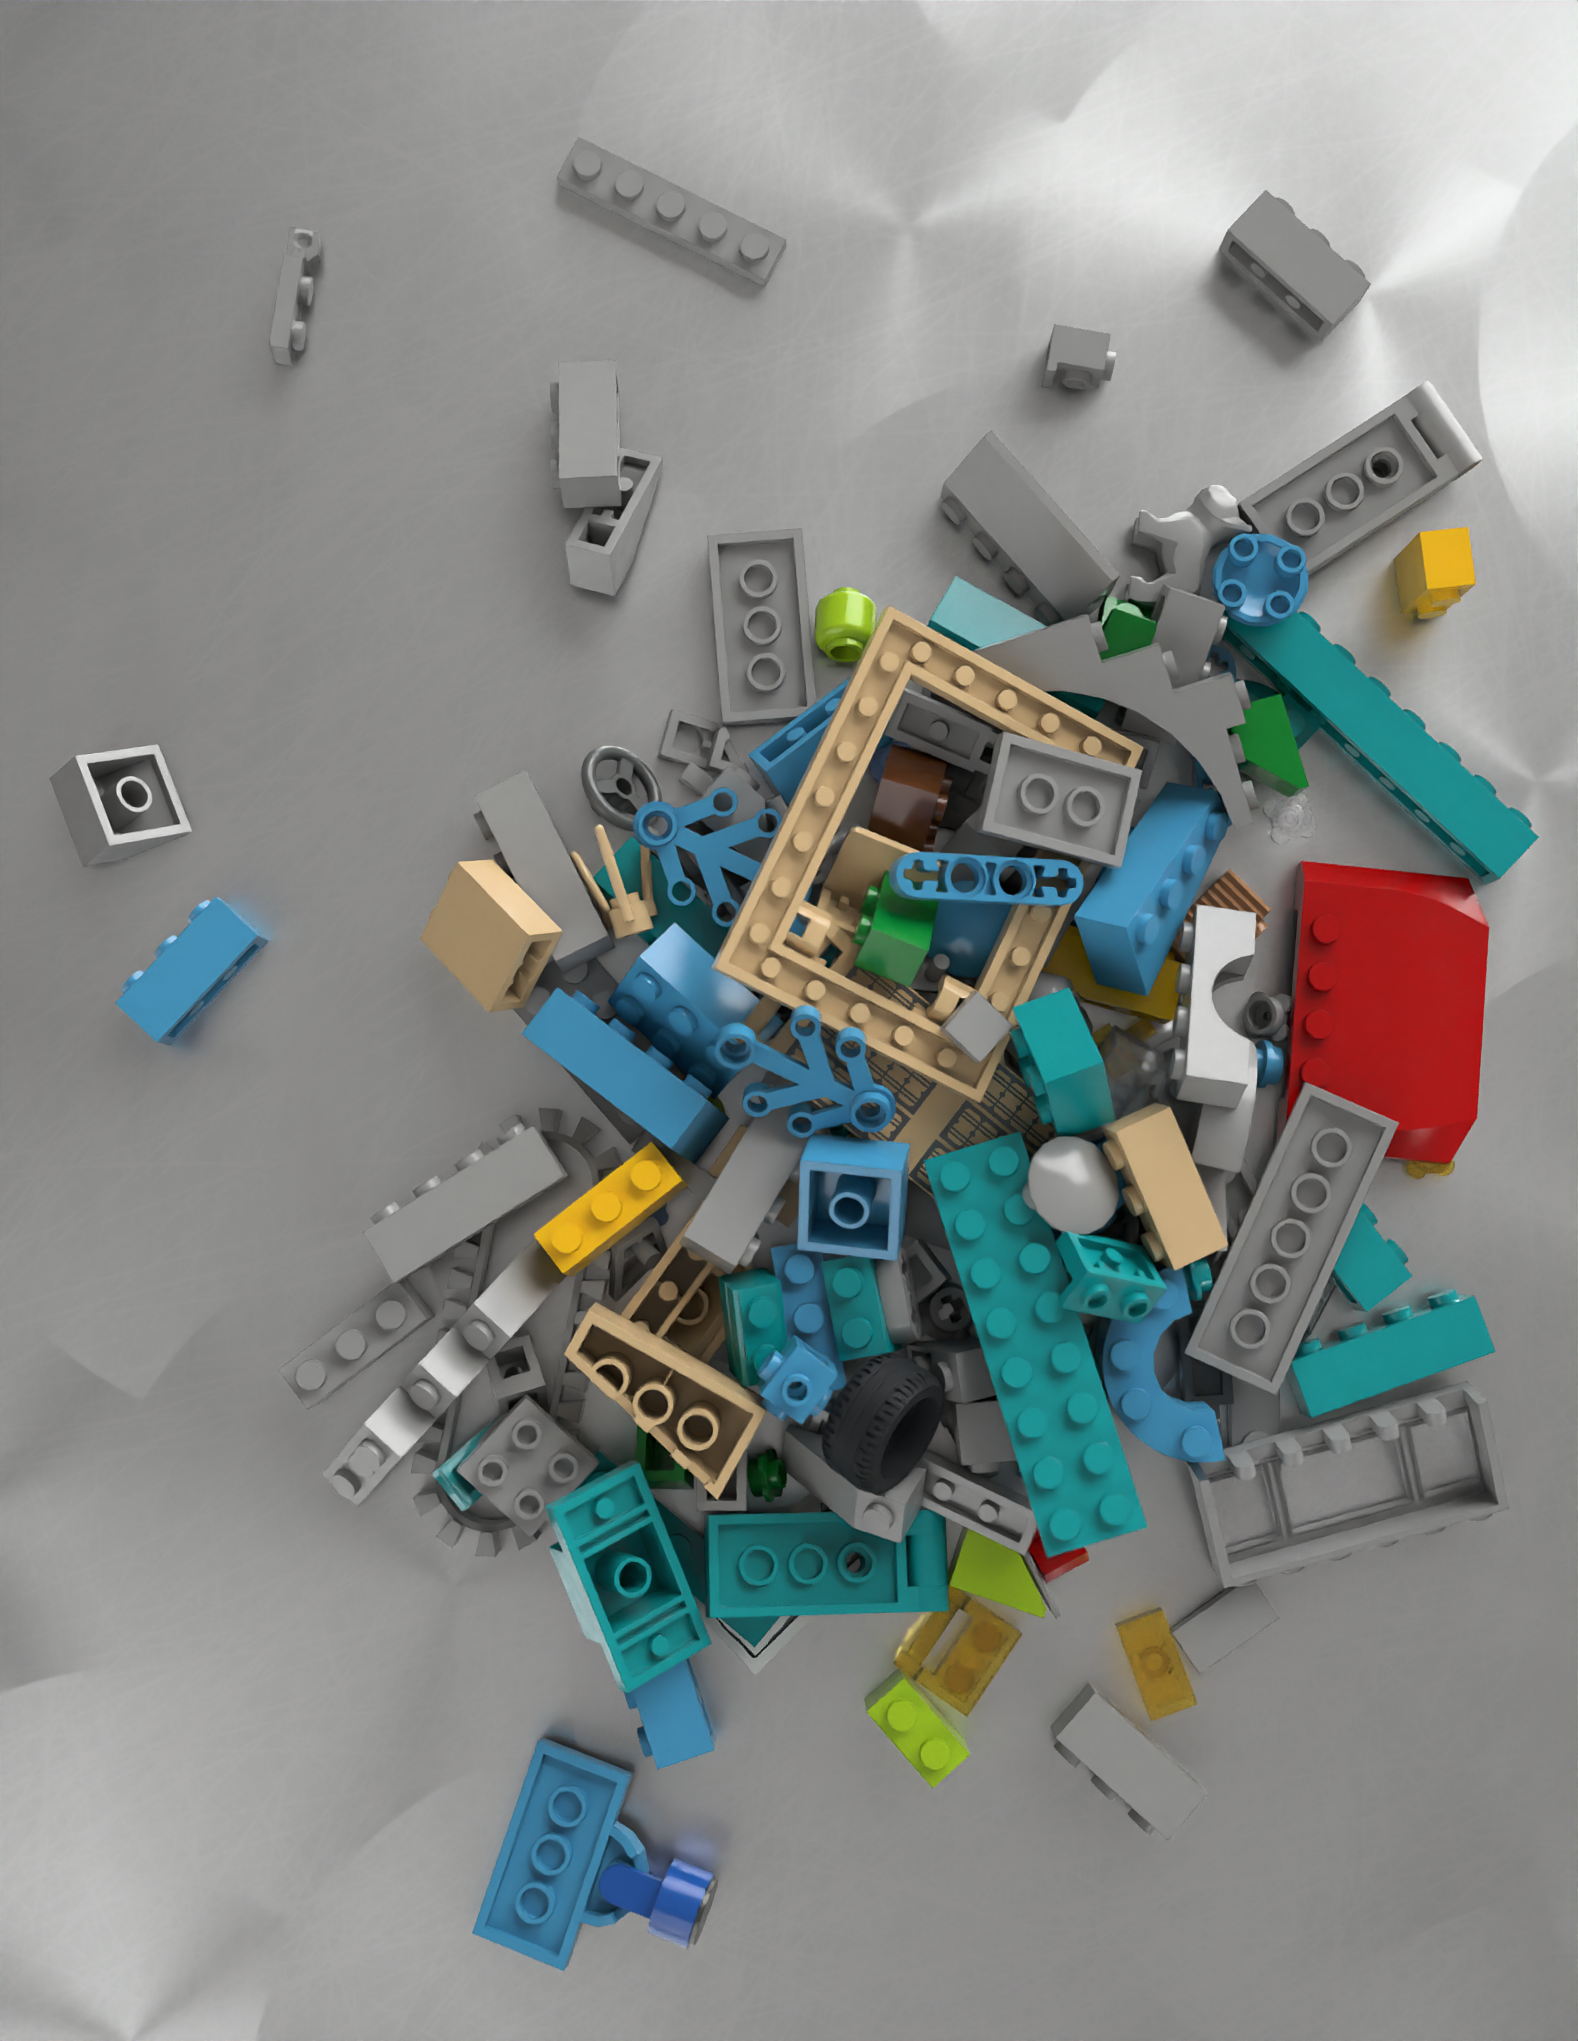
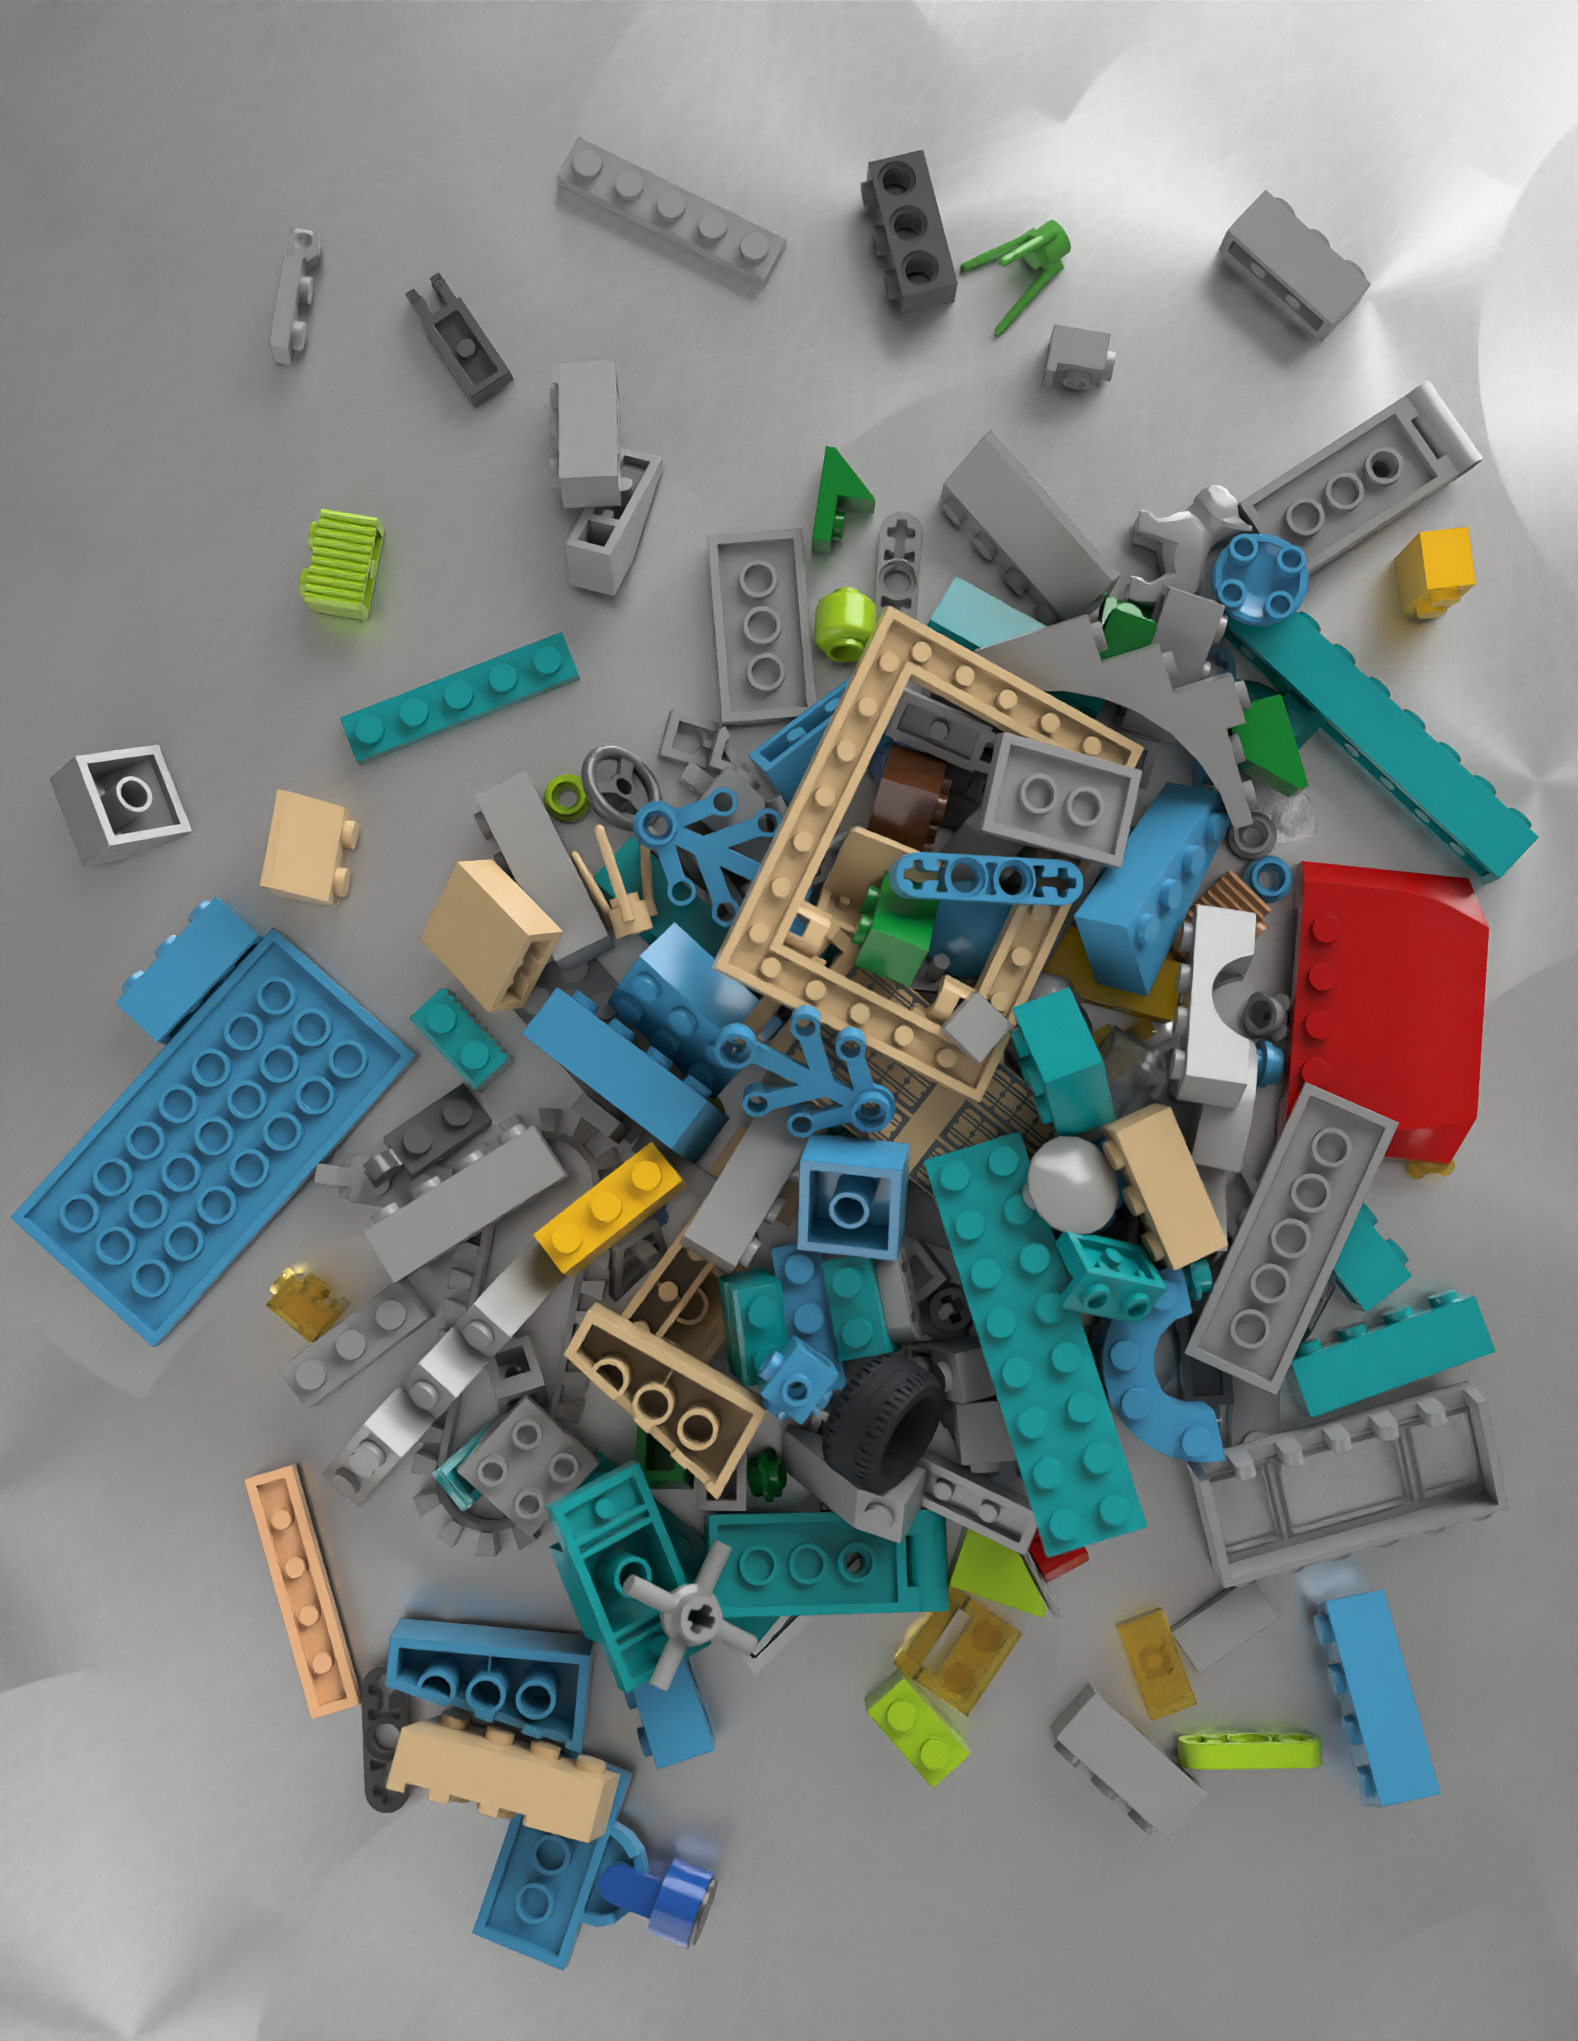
(214, 1137): none -> dark azure plate
(303, 1591): none -> light nougat plate
(305, 1304): none -> clear yellow brick
(308, 850): none -> tan slope
(342, 564): none -> lime brick
(358, 1188): none -> light grey hinge
(373, 1774): none -> dark grey beam
(429, 1136): none -> dark grey plate
(460, 698): none -> teal plate
(461, 342): none -> dark grey hinge
(462, 1039): none -> teal brick
(498, 1673): none -> dark azure wedge
(505, 1775): none -> tan wedge
(556, 788): none -> lime plate
(602, 1116): none -> light grey plate
(674, 1613): none -> light grey bar
(838, 490): none -> green slope
(911, 550): none -> light grey beam
(912, 210): none -> dark grey brick
(1040, 248): none -> bright green plant
(1249, 1751): none -> lime beam
(1264, 847): none -> light grey plate
(1280, 872): none -> dark azure plate
(1375, 1700): none -> dark azure wedge

